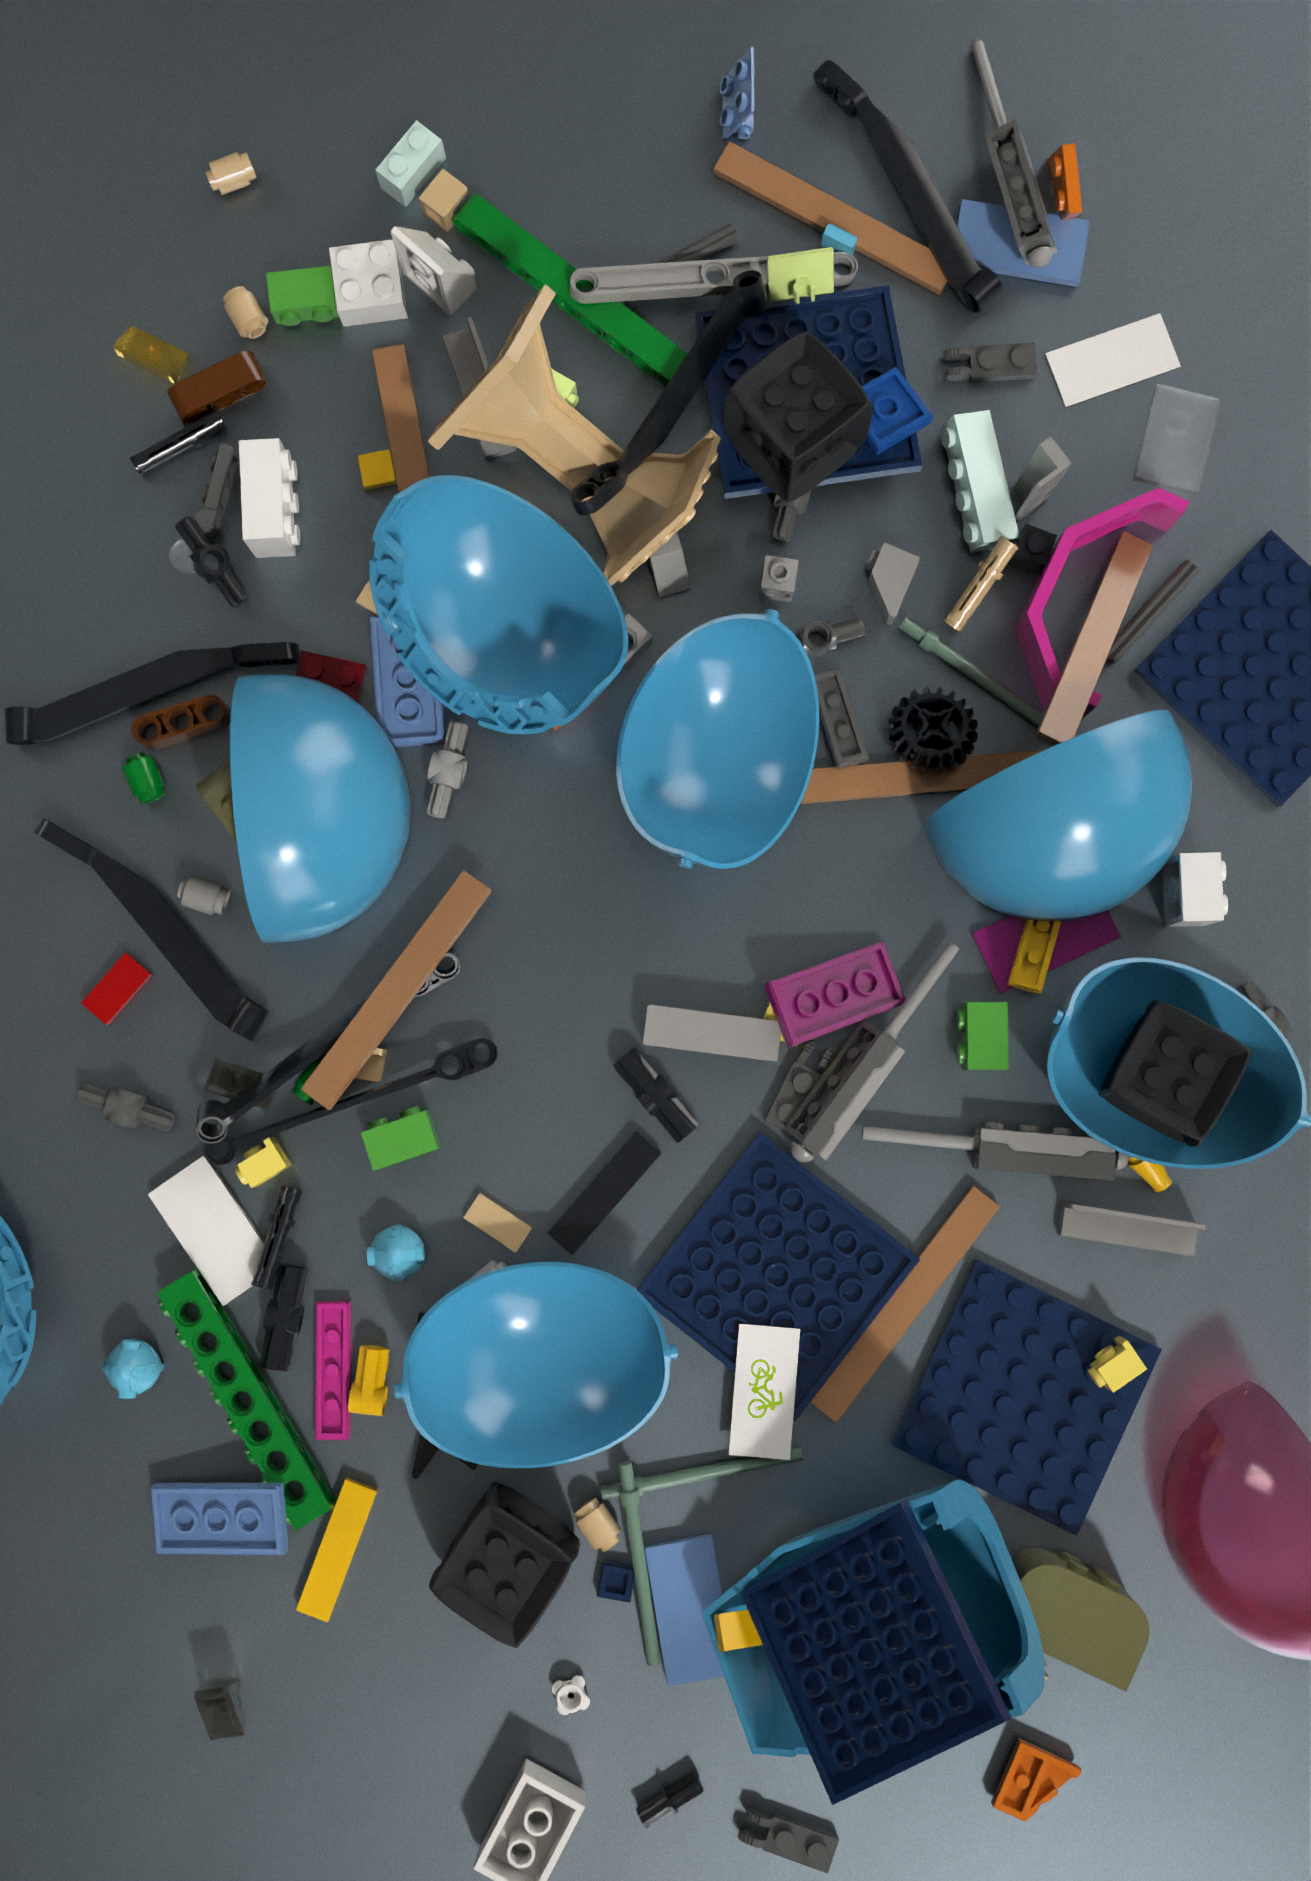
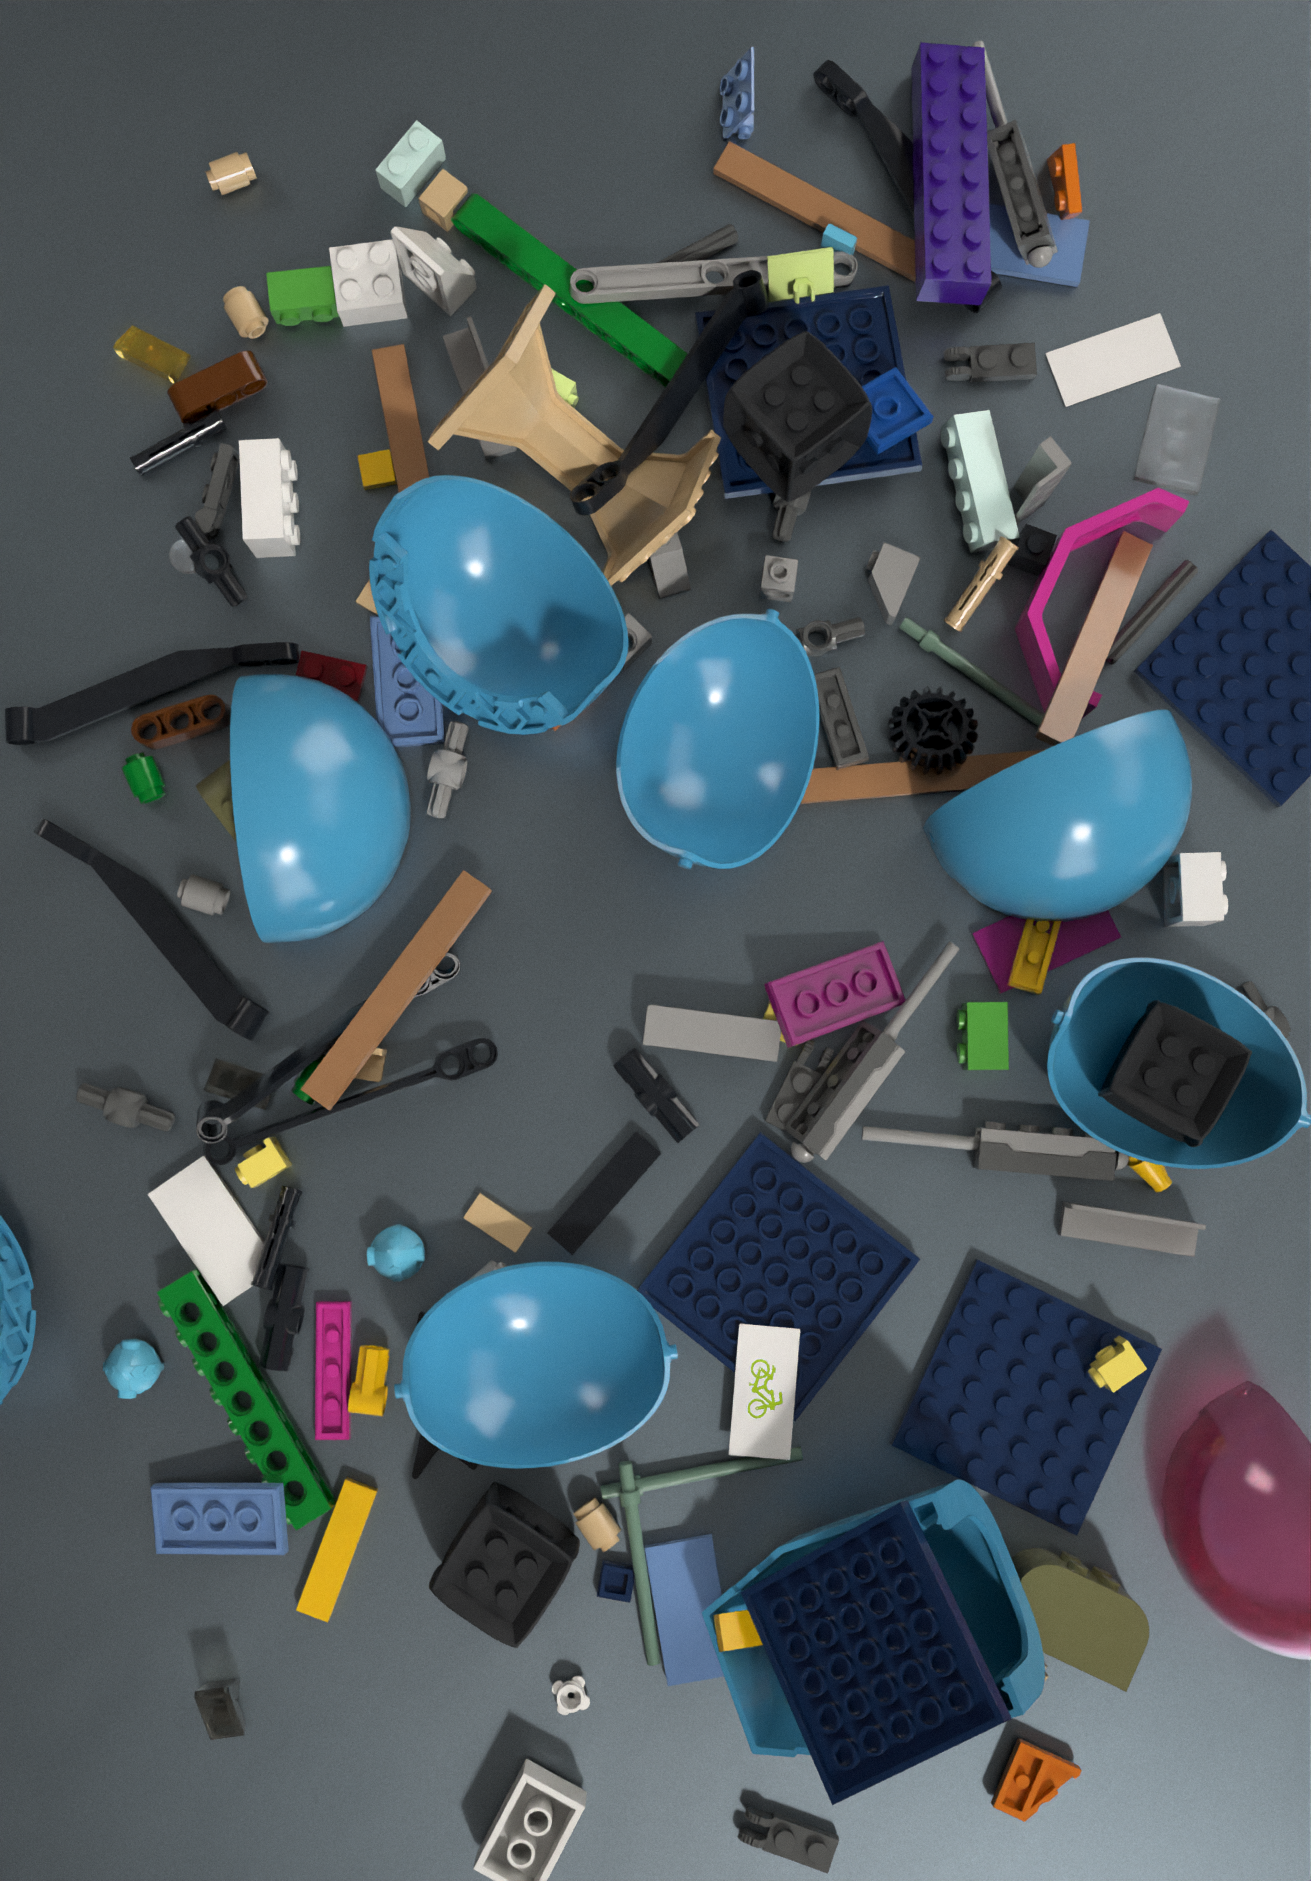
(116, 988): red tile -> none
(400, 1139): bright green brick -> none
(669, 1800): black axle -> none
(901, 1310): medium nougat tile -> none
(950, 174): none -> dark purple brick

